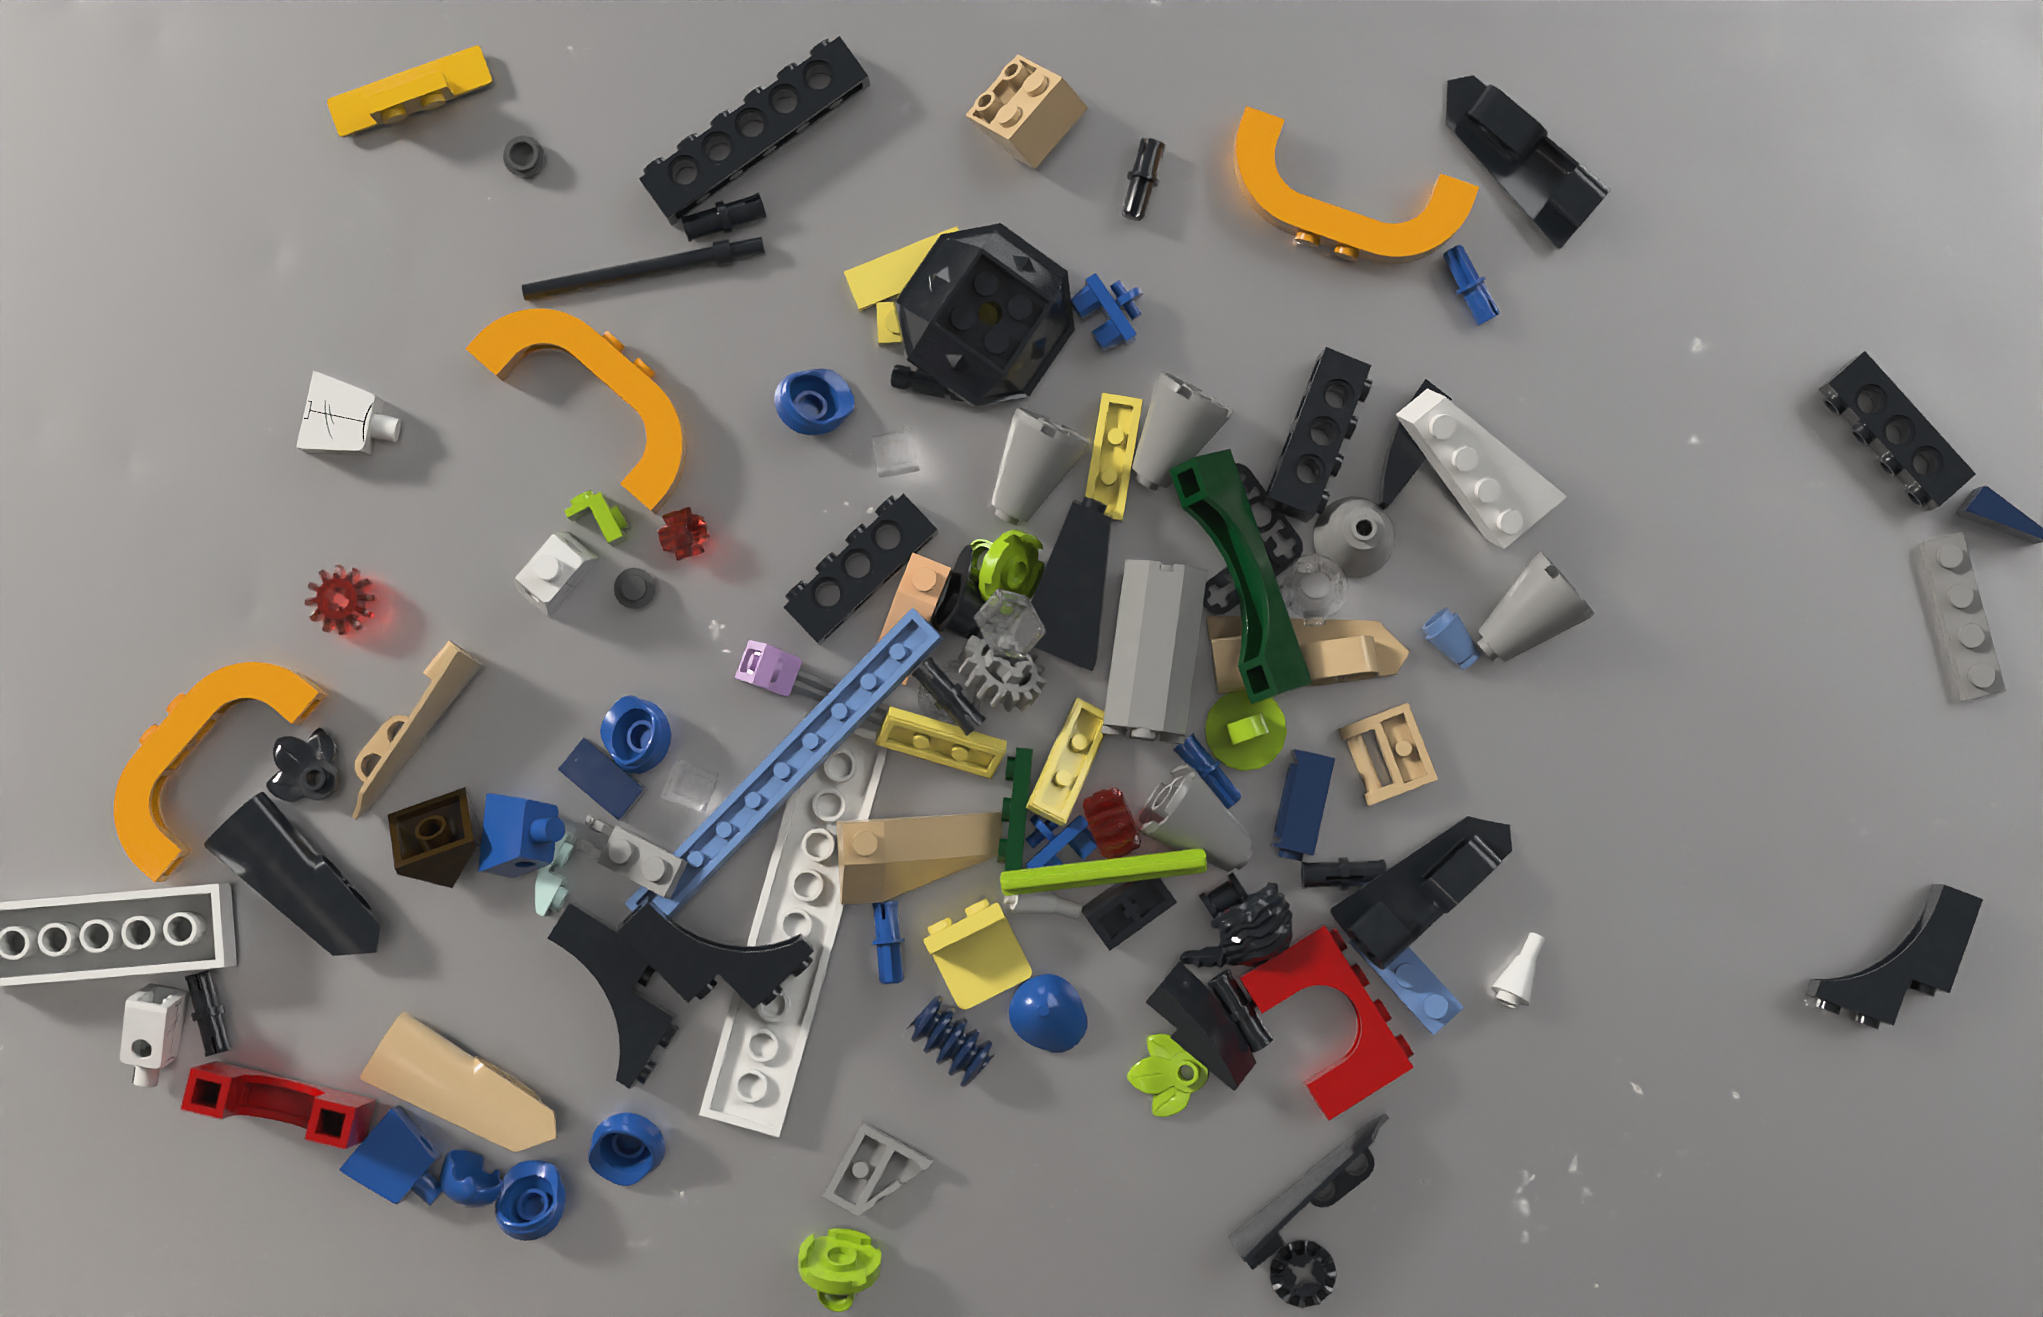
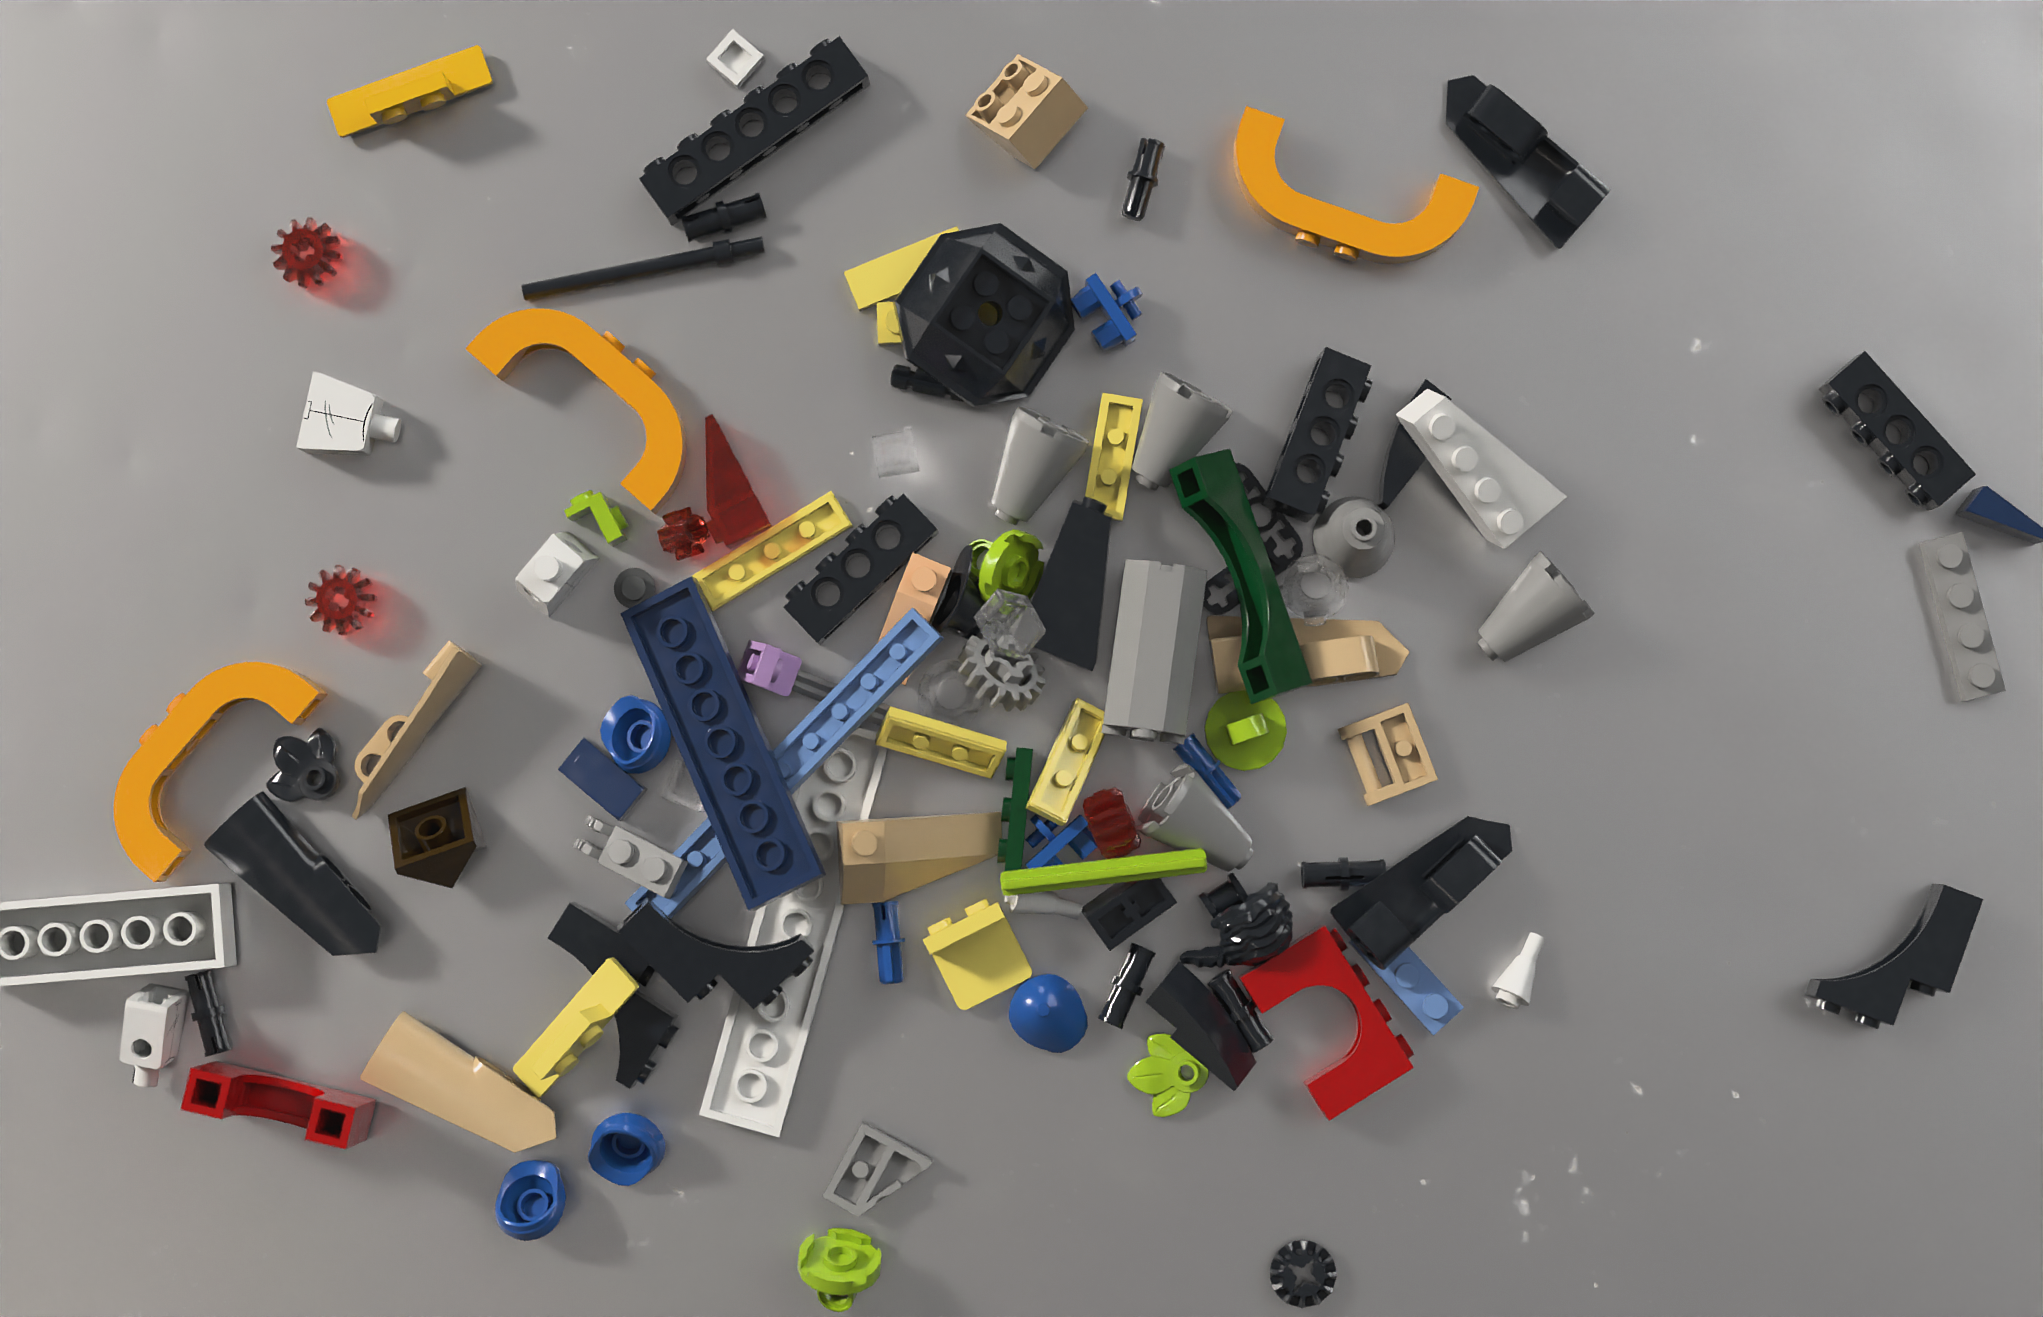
(314, 264): none -> clear red gear
(396, 1160): blue torso -> none
(466, 1180): blue hair -> none
(518, 835): blue torso -> none
(523, 156): dark grey plate -> none
(550, 885): light aqua slope -> none
(576, 1027): none -> light yellow bracket
(723, 744): none -> dark blue plate
(729, 495): none -> clear red slope
(735, 59): none -> white plate
(772, 551): none -> light yellow tile
(813, 401): blue hat -> none
(948, 696): black pin -> none
(951, 1040): dark blue piece -> none
(1126, 985): none -> black pin
(1260, 1235): black panel -> none
(1302, 804): dark blue window -> none
(1451, 637): medium blue cone -> none
(1471, 285): blue axle -> none

